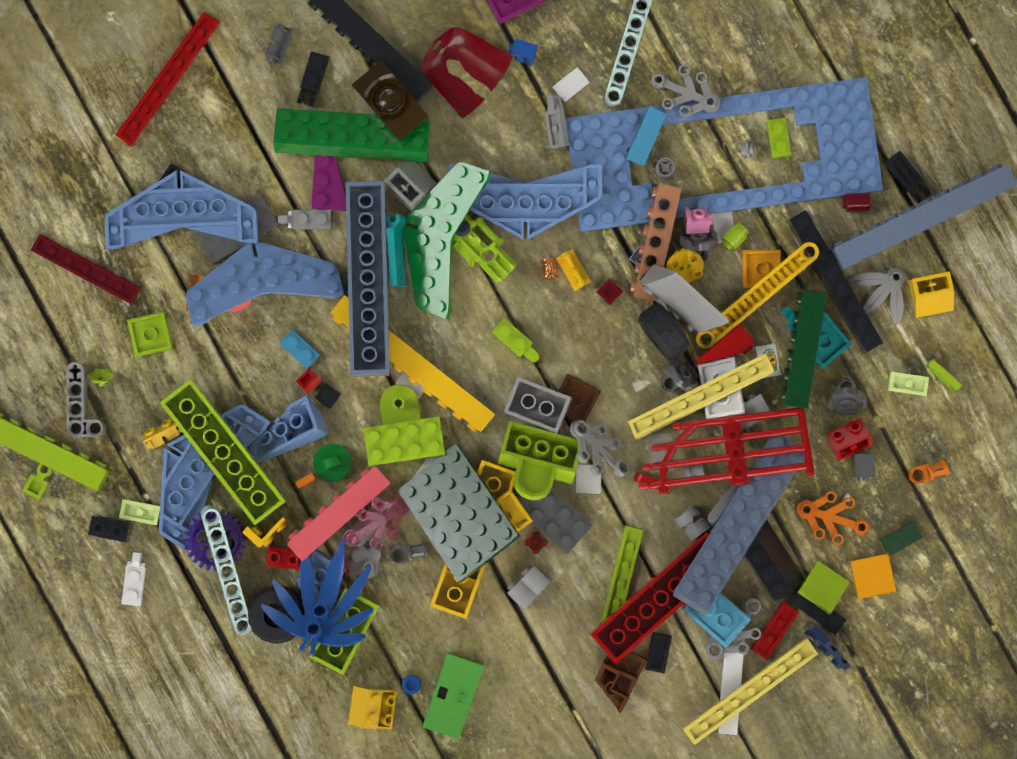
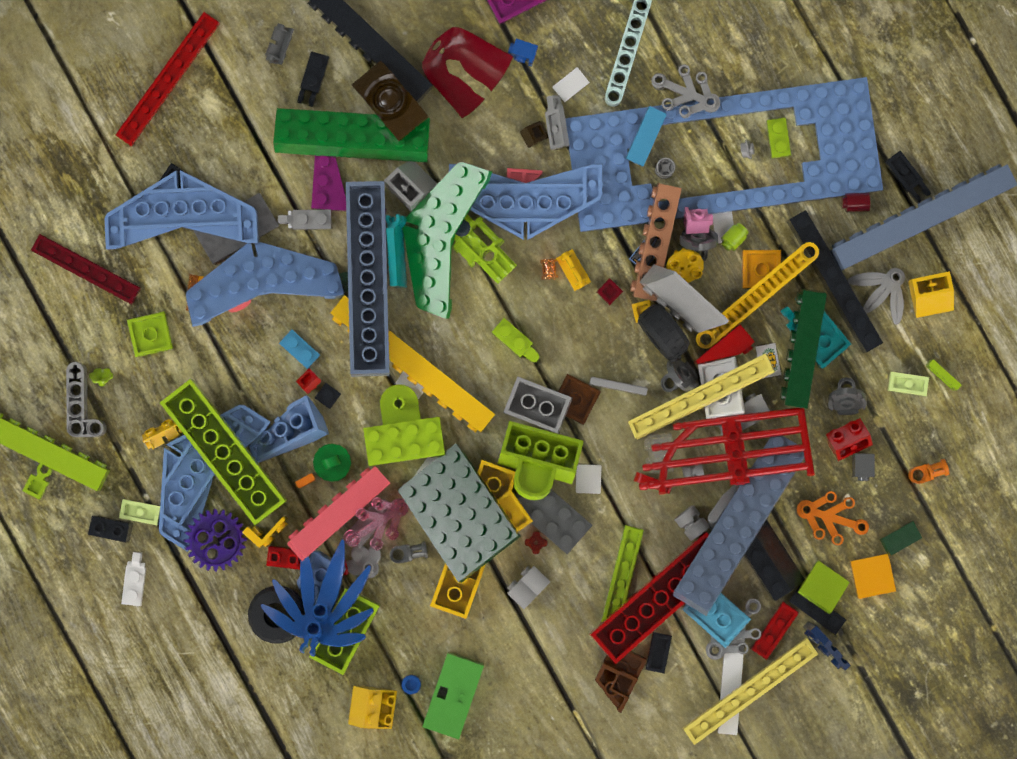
(222, 561): light aqua beam -> none
(523, 175): none -> coral tile
(534, 134): none -> dark brown slope
(582, 432): light grey plant -> none
(618, 386): none -> light grey tile
(639, 307): none -> yellow tile

